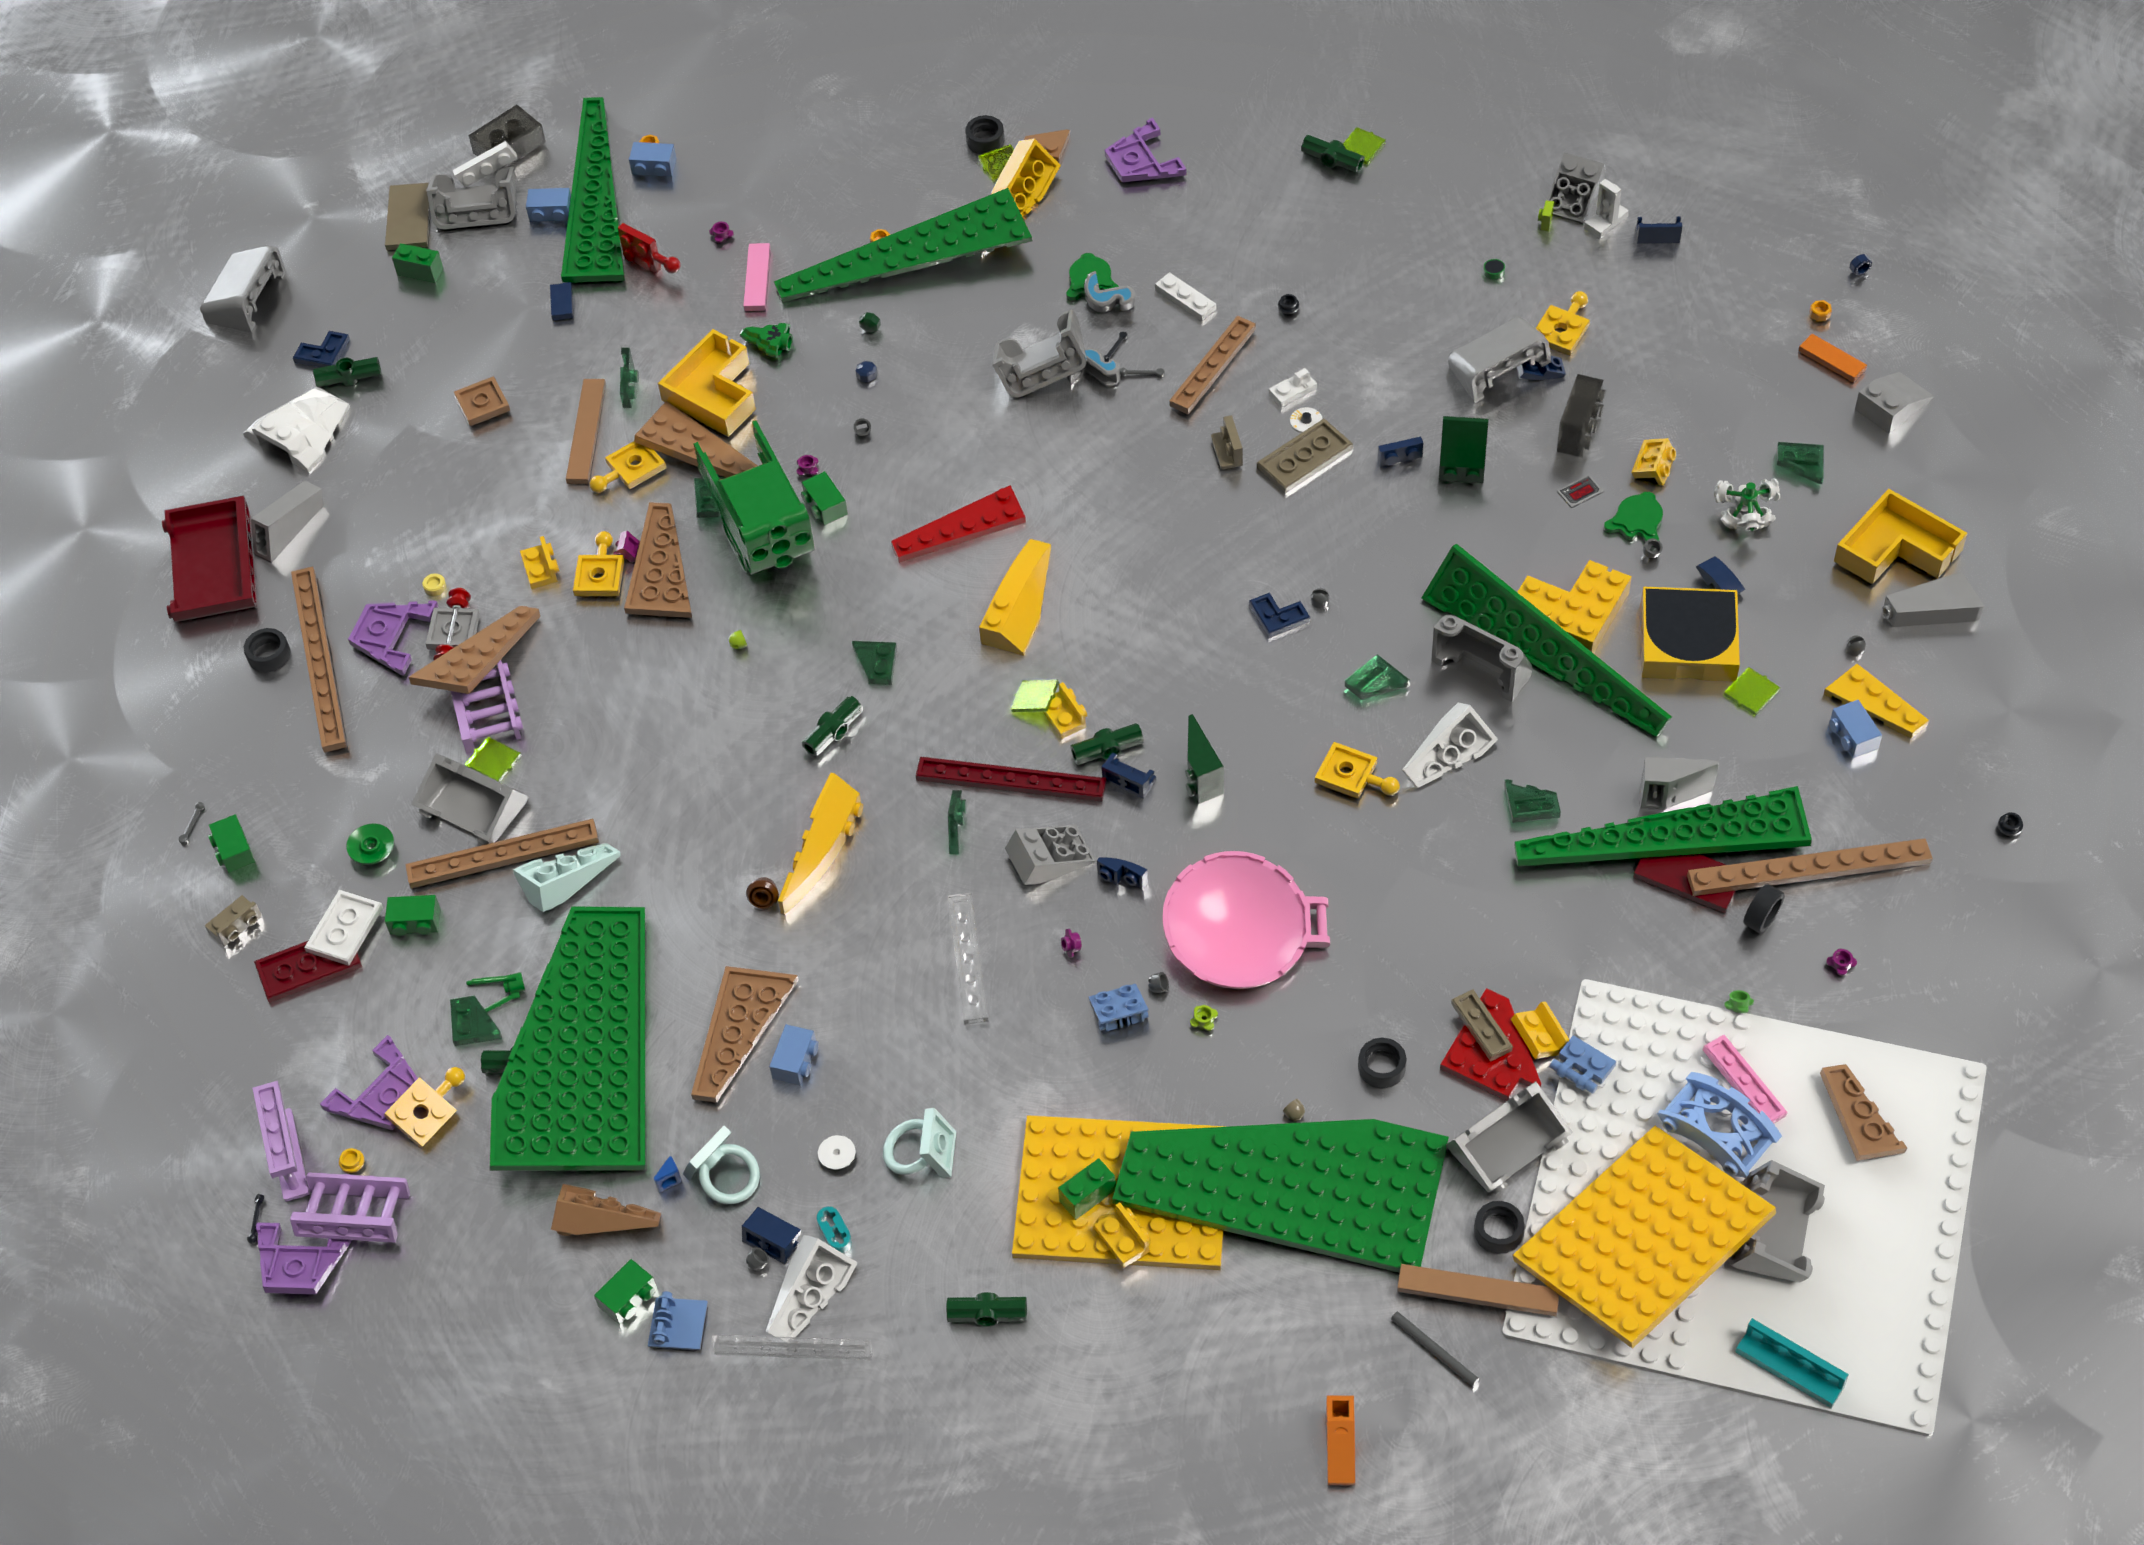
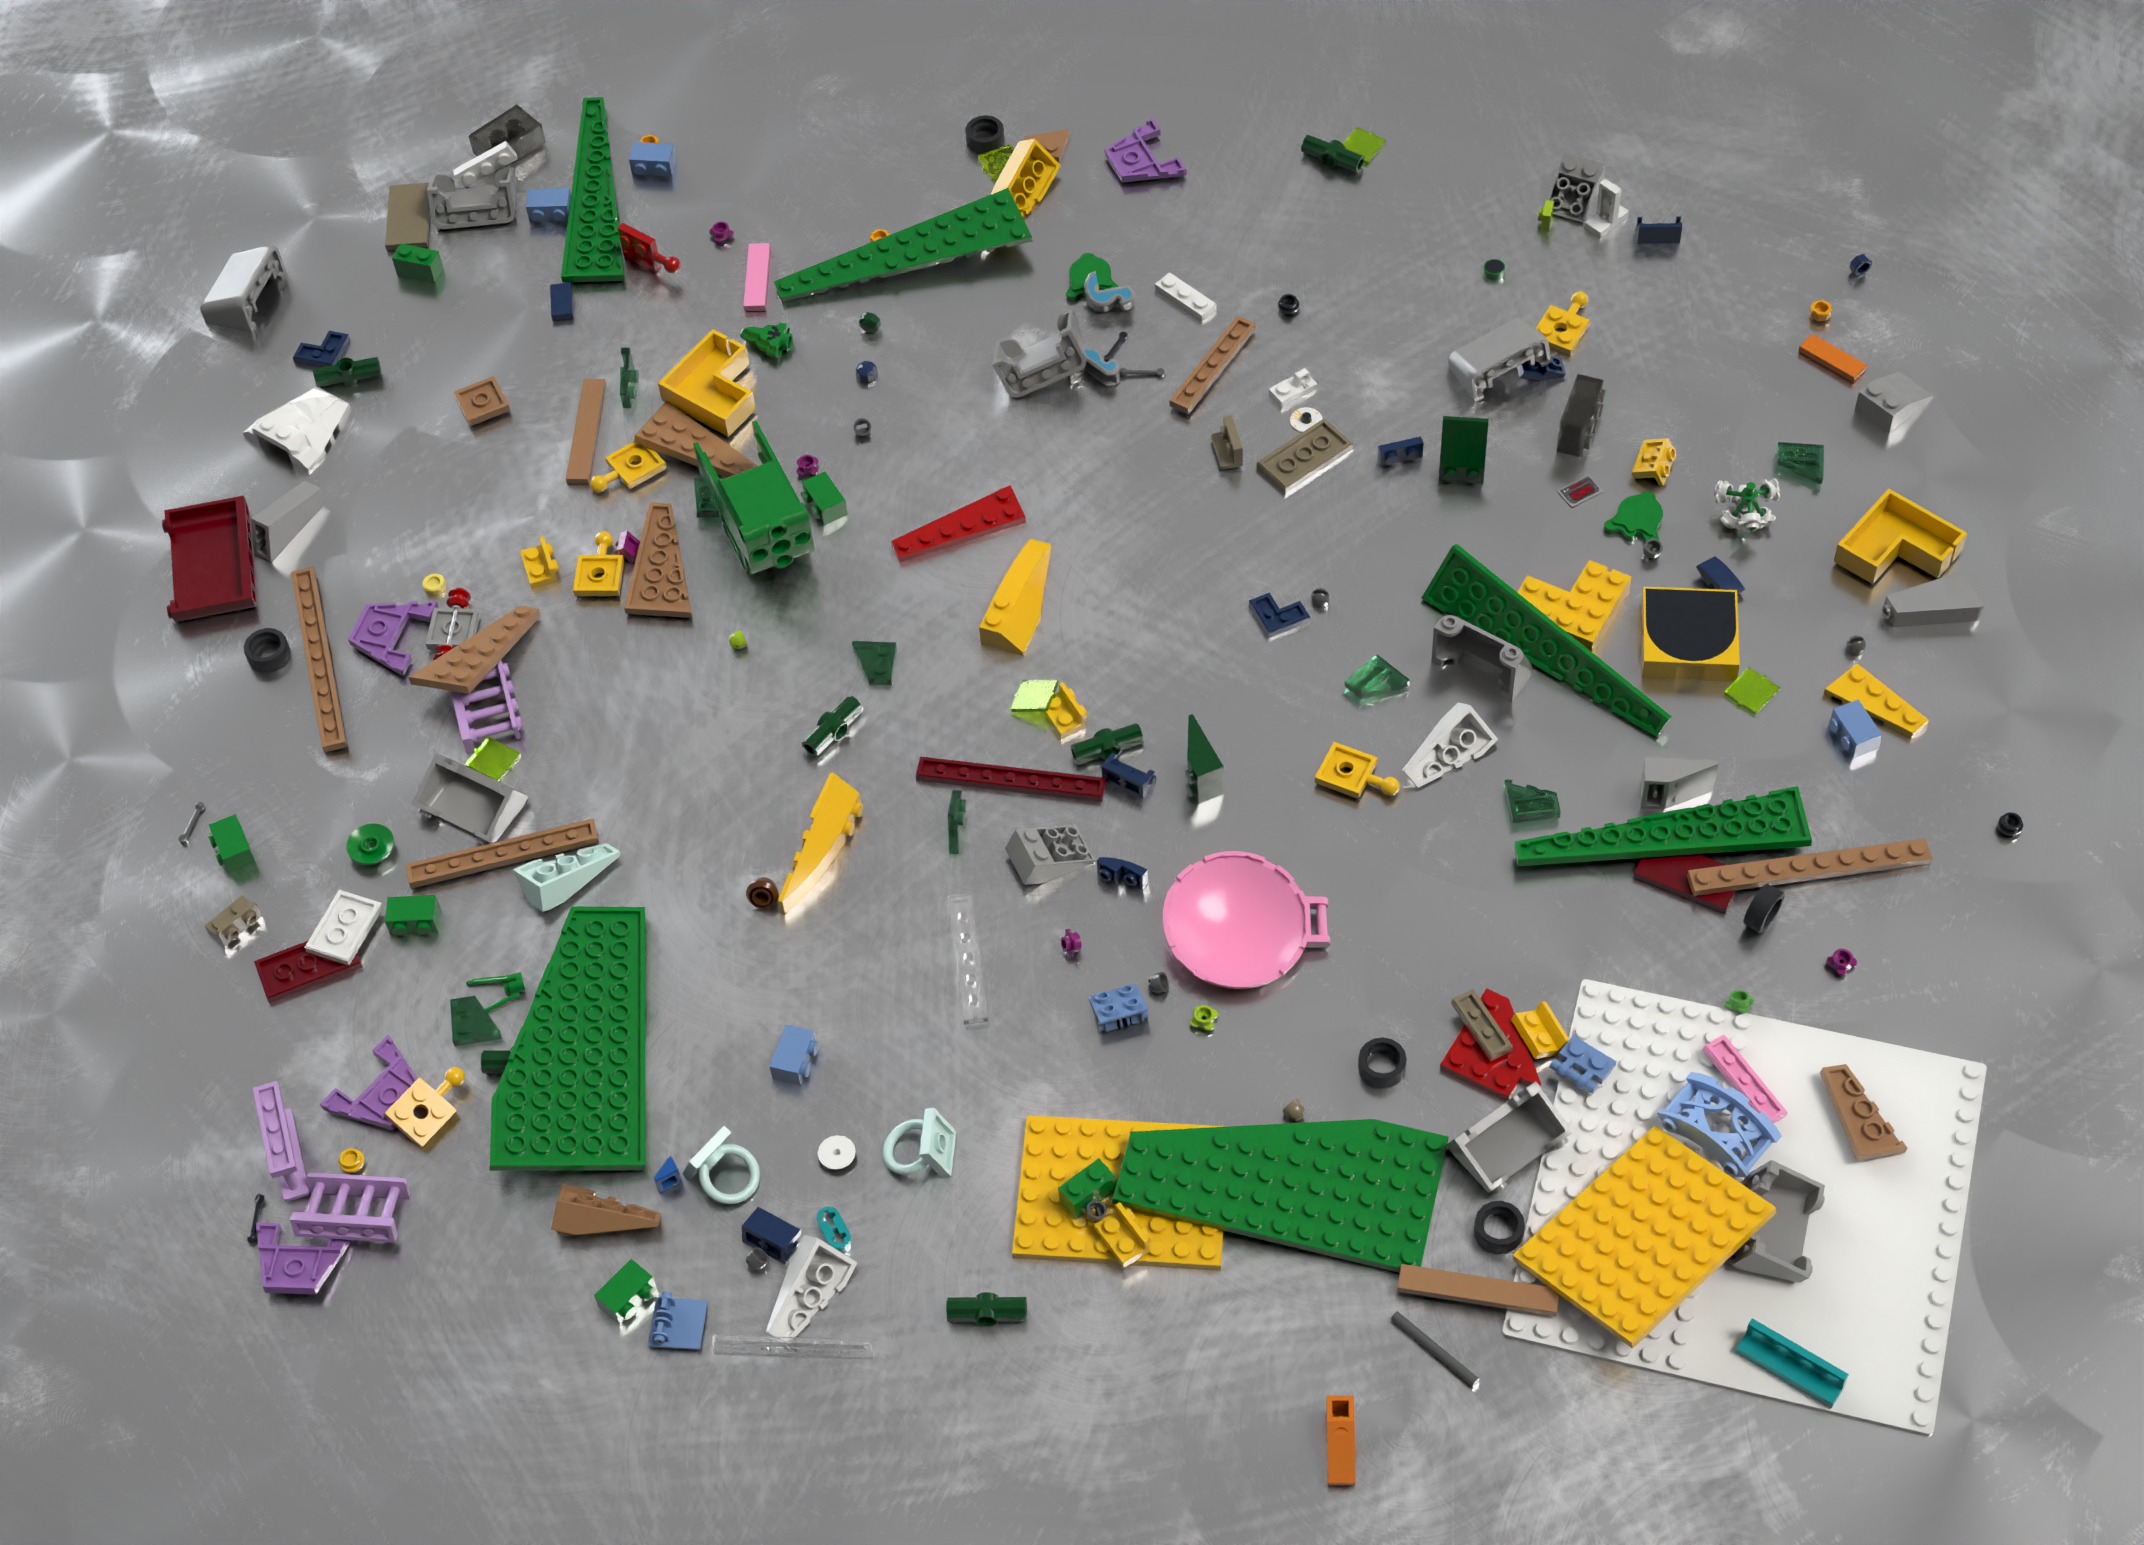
(740, 1016): medium nougat wing -> none
(1100, 1211): none -> dark grey hinge

